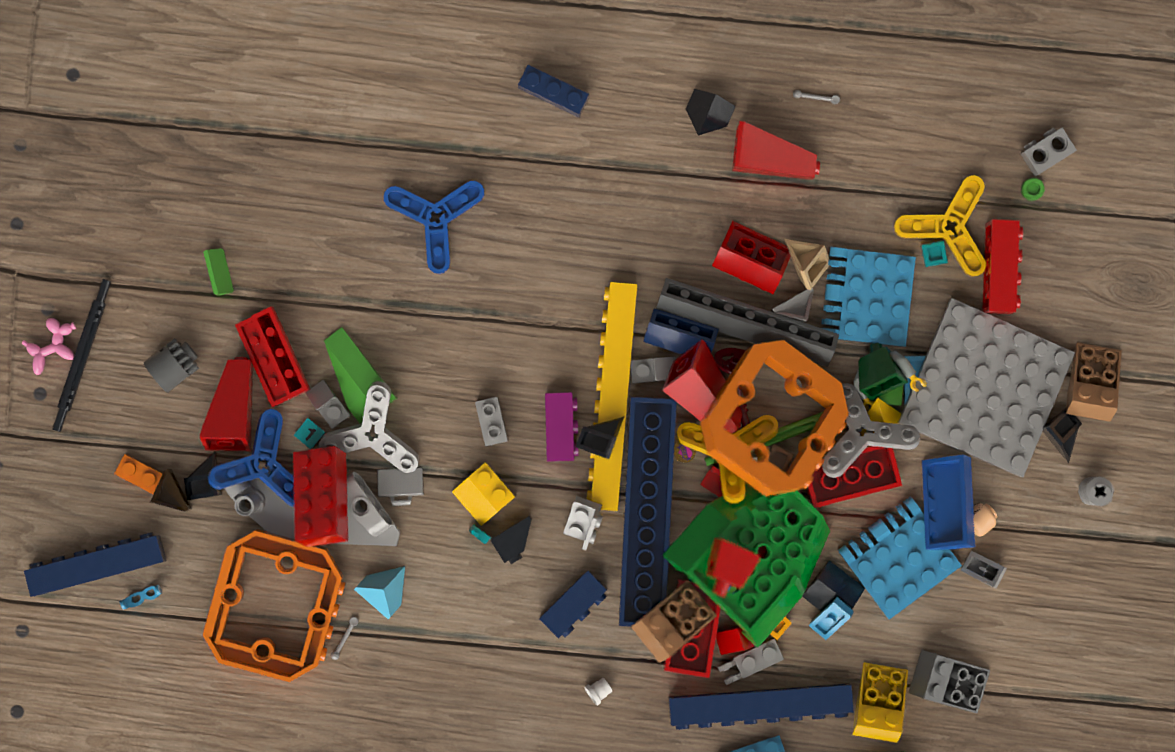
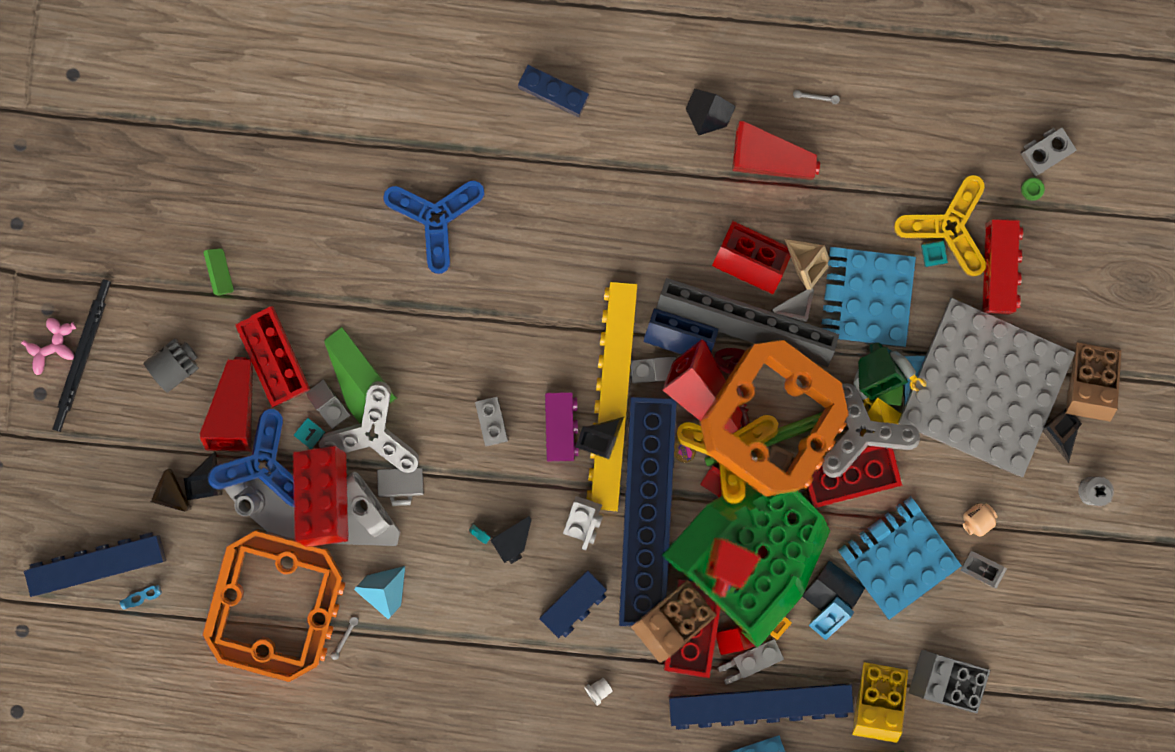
(138, 473): orange plate -> none
(483, 493): yellow slope -> none
(948, 503): blue slope -> none

